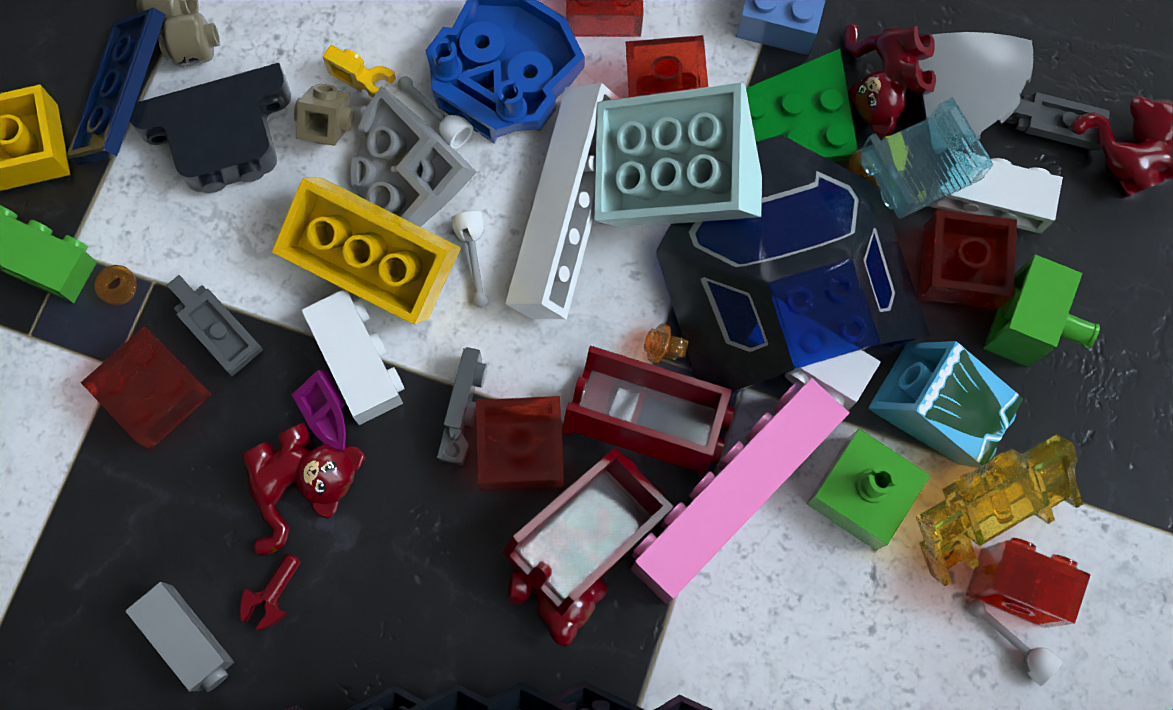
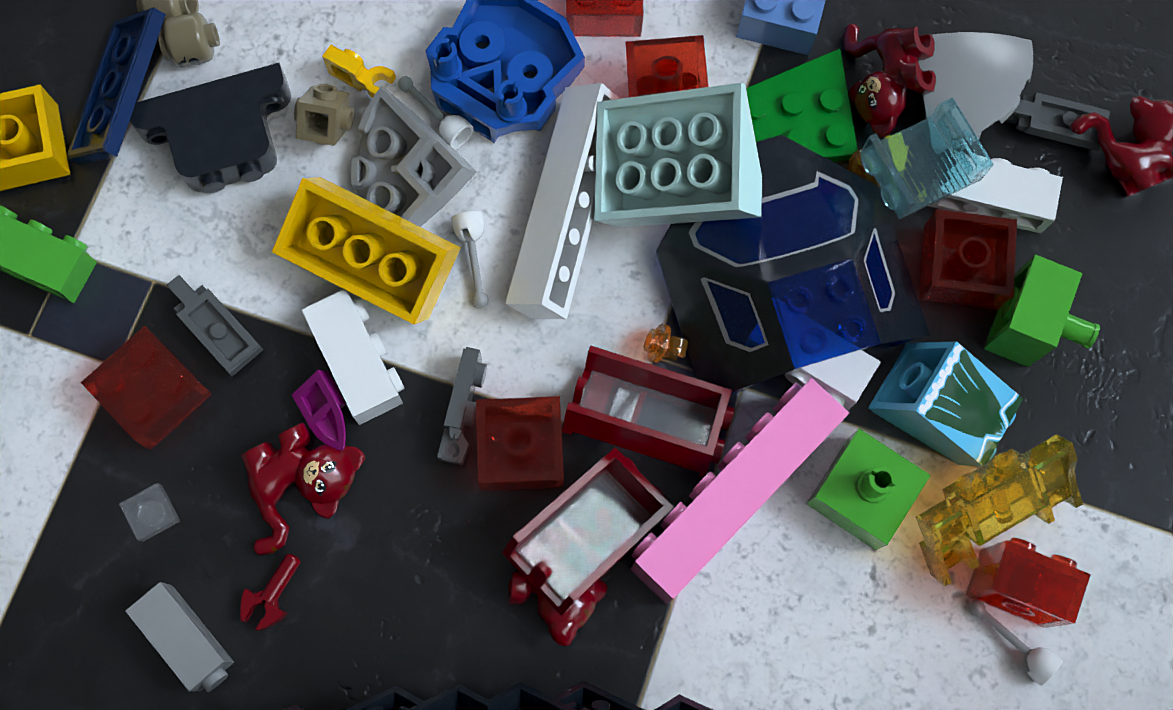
(123, 292): clear orange plate -> none
(149, 512): none -> clear plate

